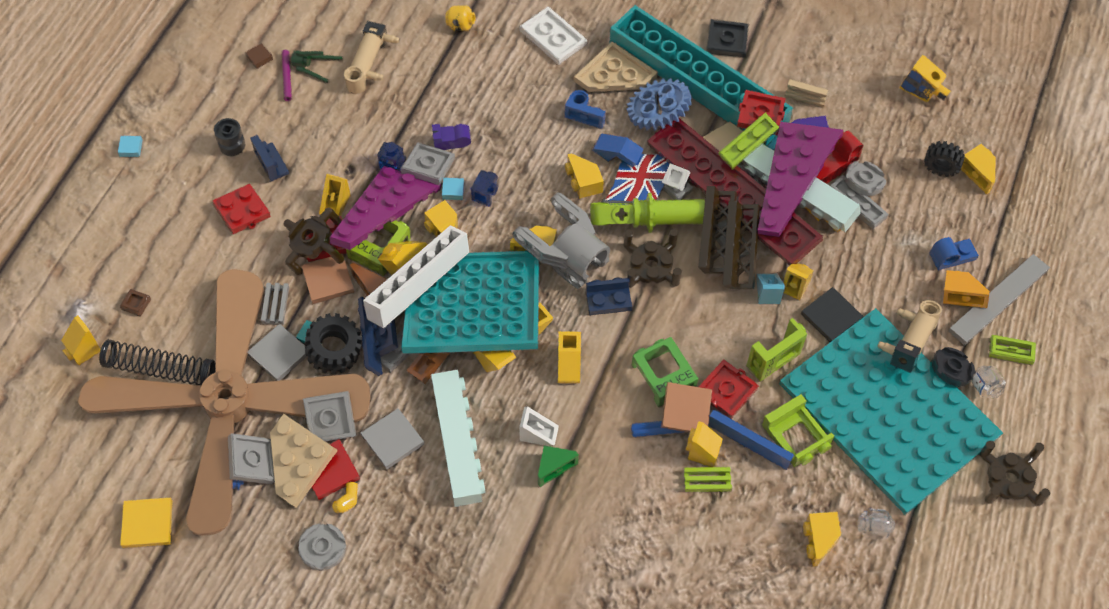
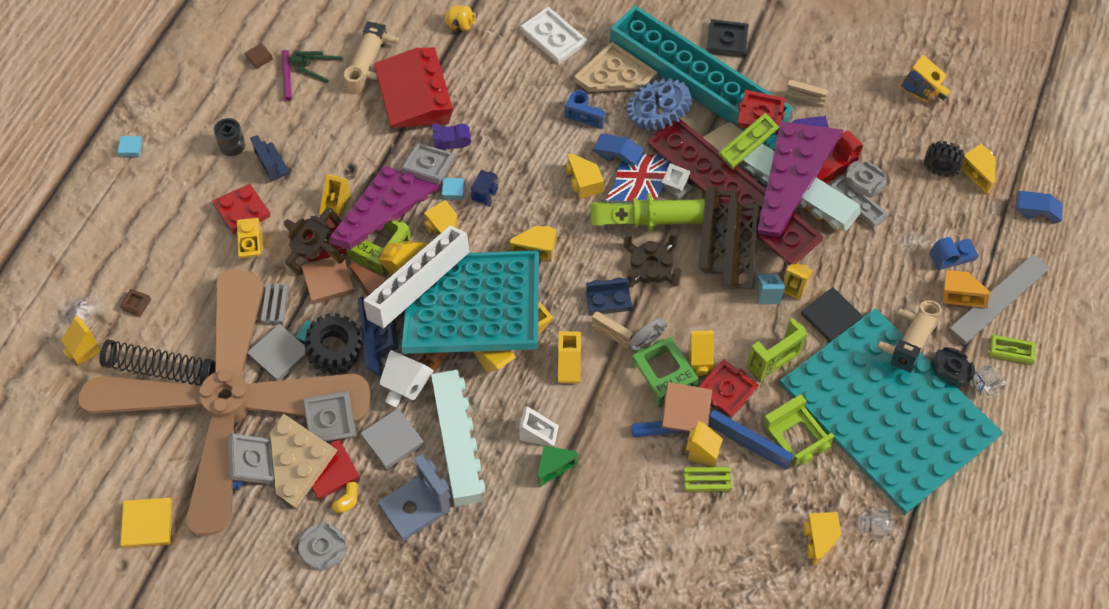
(249, 238): none -> yellow slope
(391, 152): clear blue brick -> none
(403, 377): none -> white torso
(414, 89): none -> red slope
(425, 492): none -> sand blue bracket
(574, 246): light grey piece -> none
(611, 329): none -> tan tile
(648, 334): none -> light grey tile
(701, 352): none -> yellow slope
(1018, 466): dark brown plate -> none
(1034, 204): none -> blue slope

